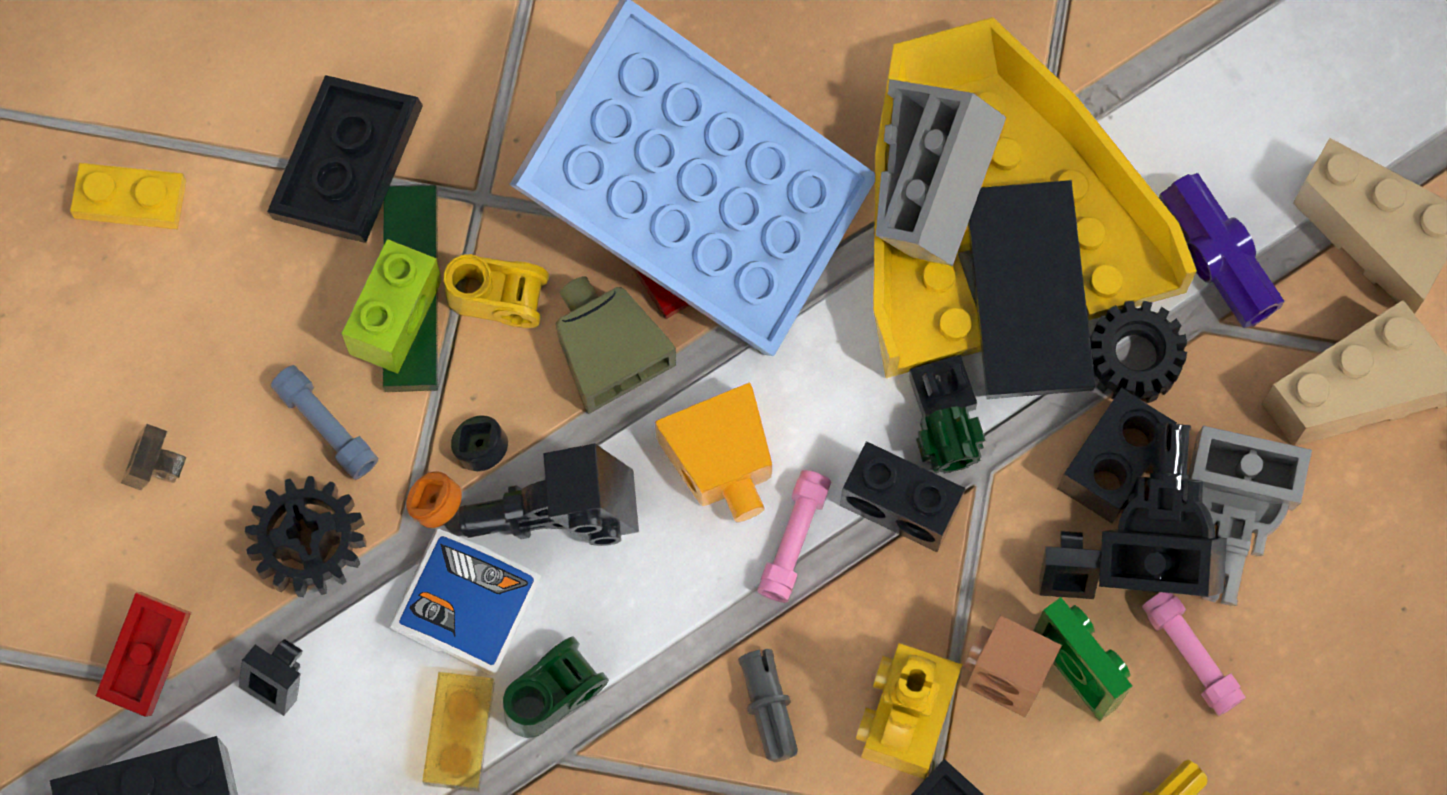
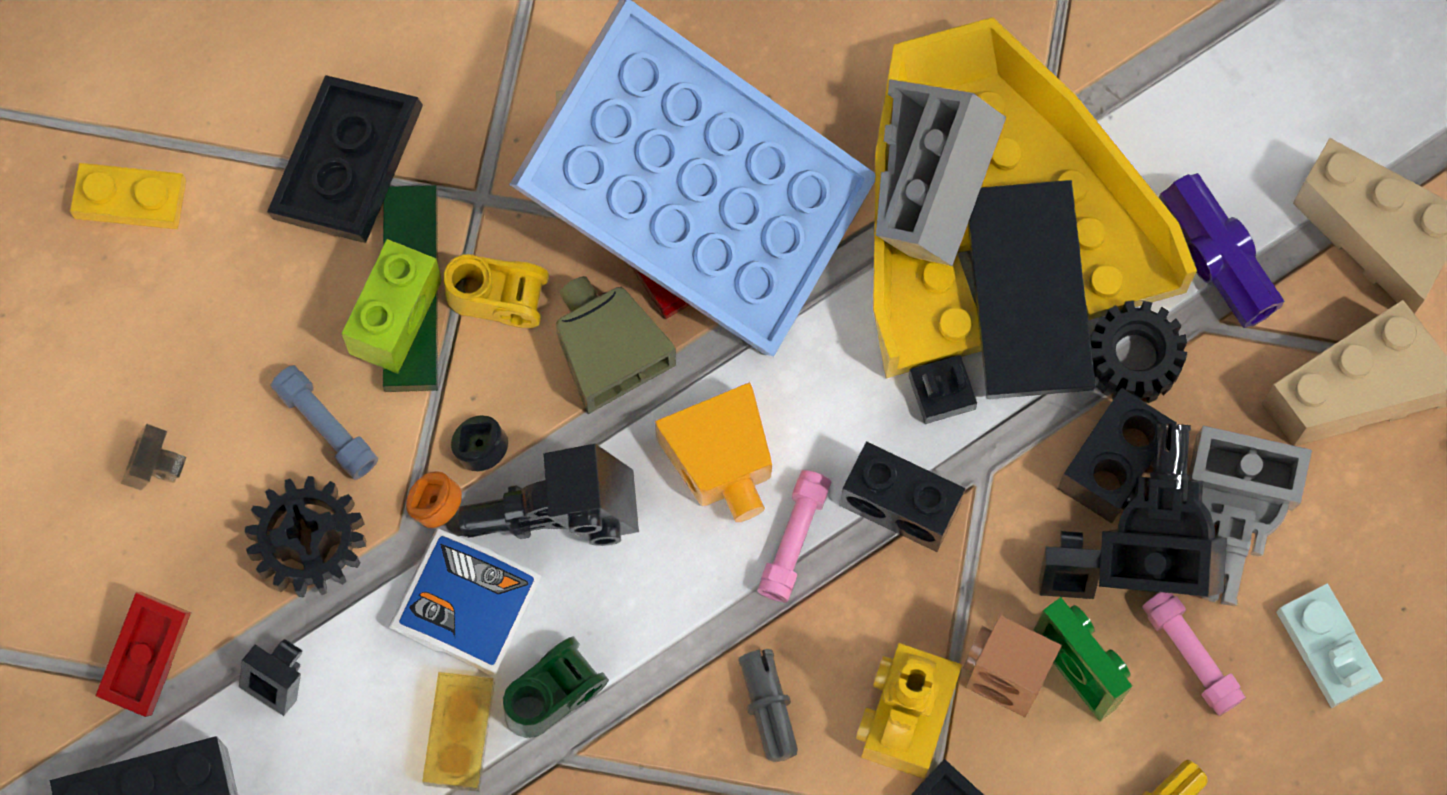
(950, 439): dark green gear -> none
(1329, 645): none -> light aqua plate

